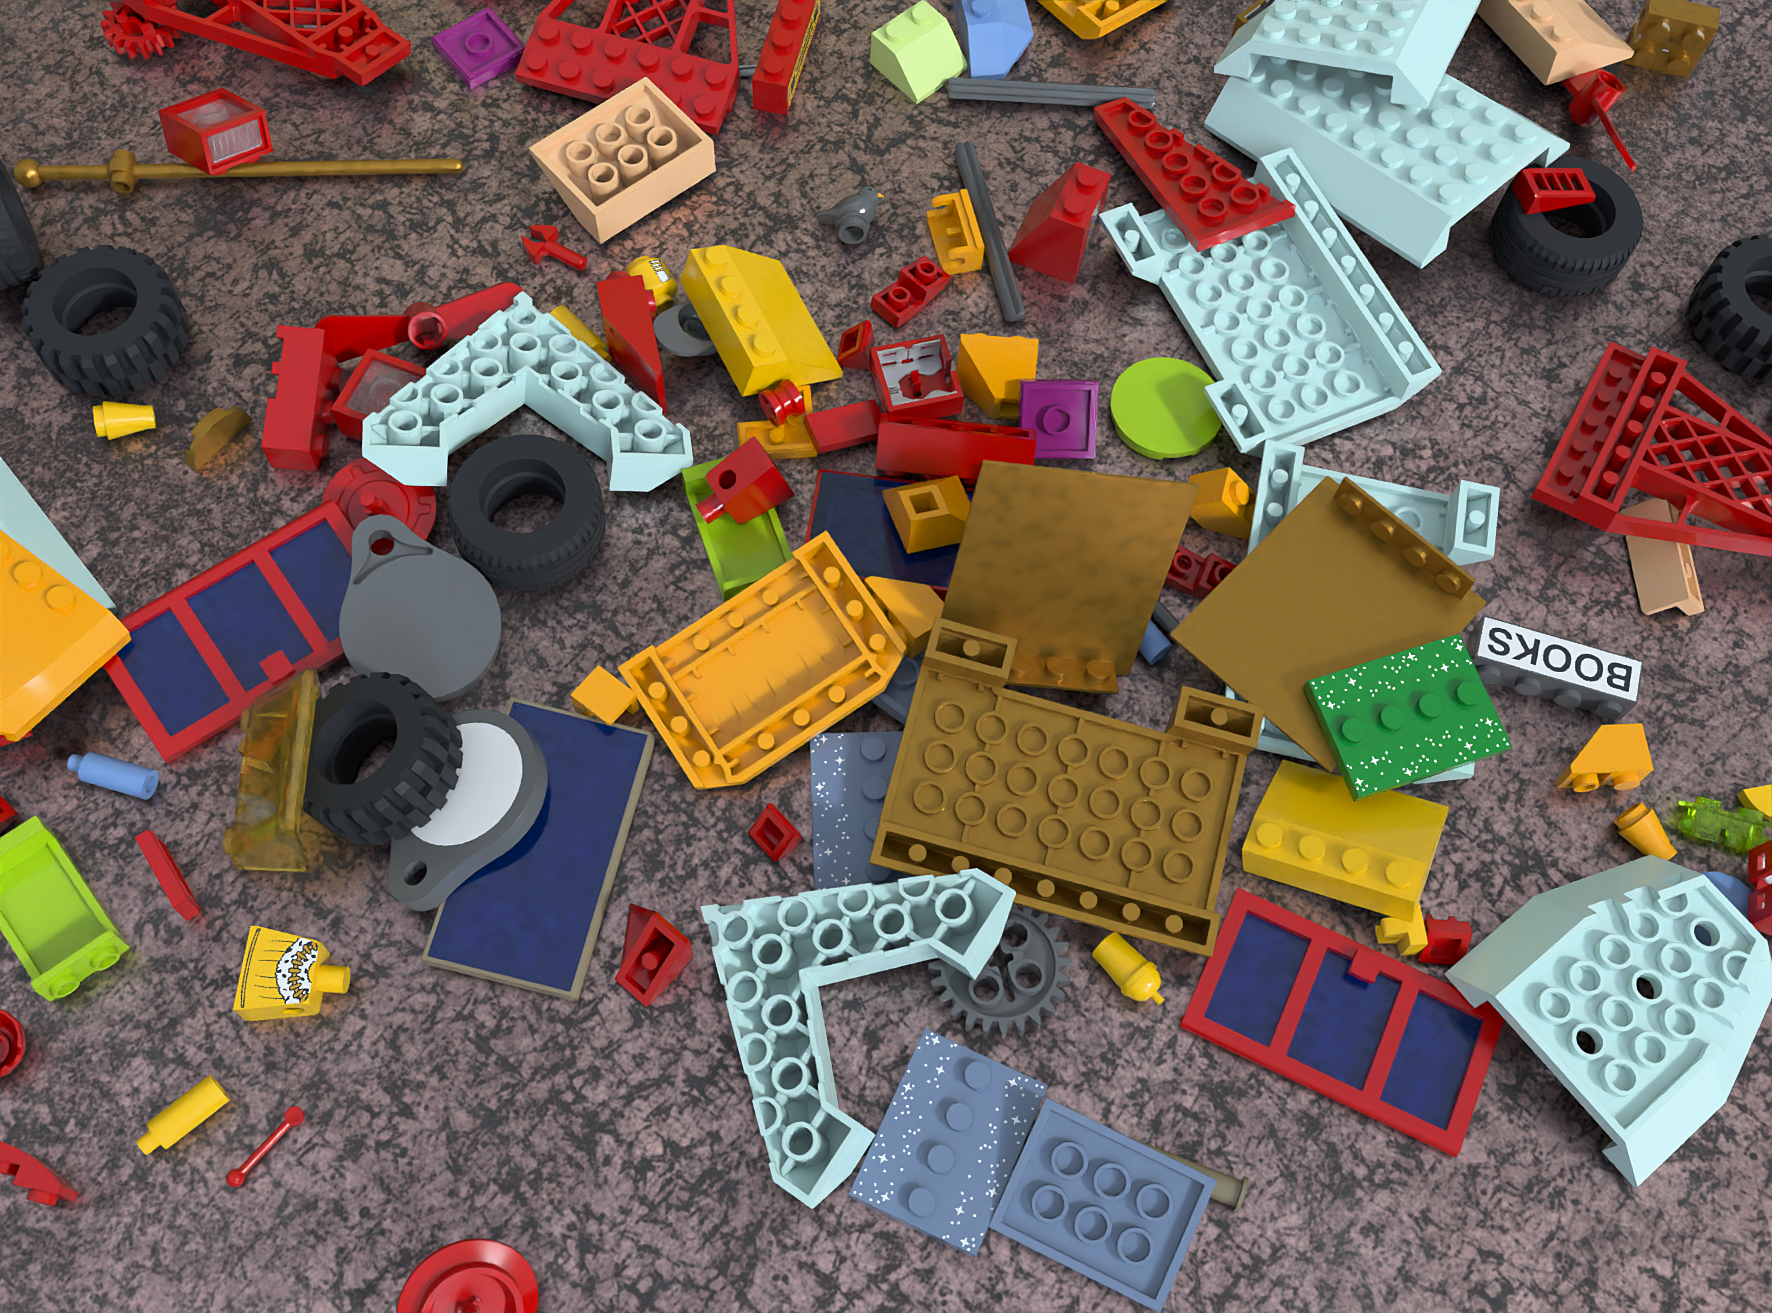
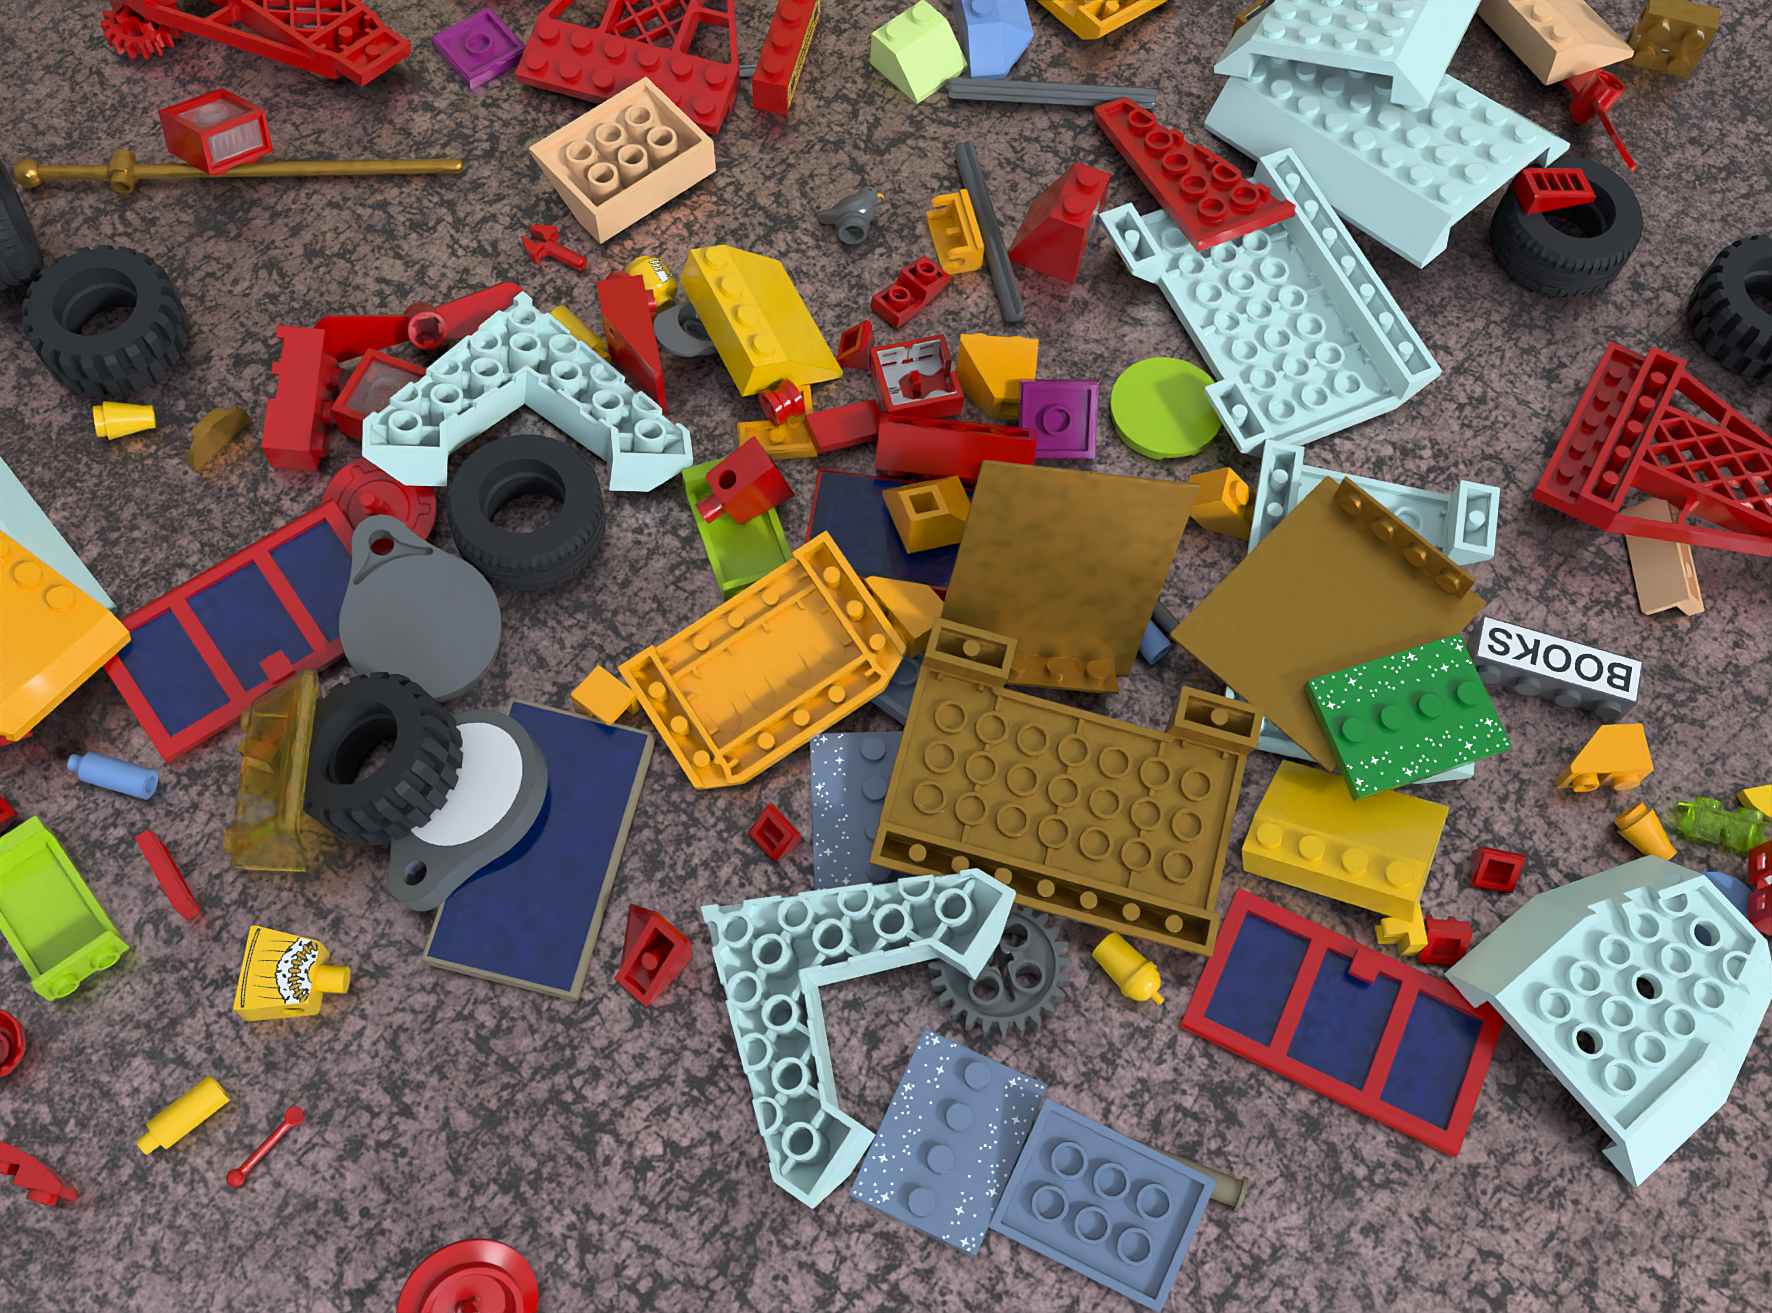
(1197, 574): red slope -> none
(1495, 869): none -> red slope

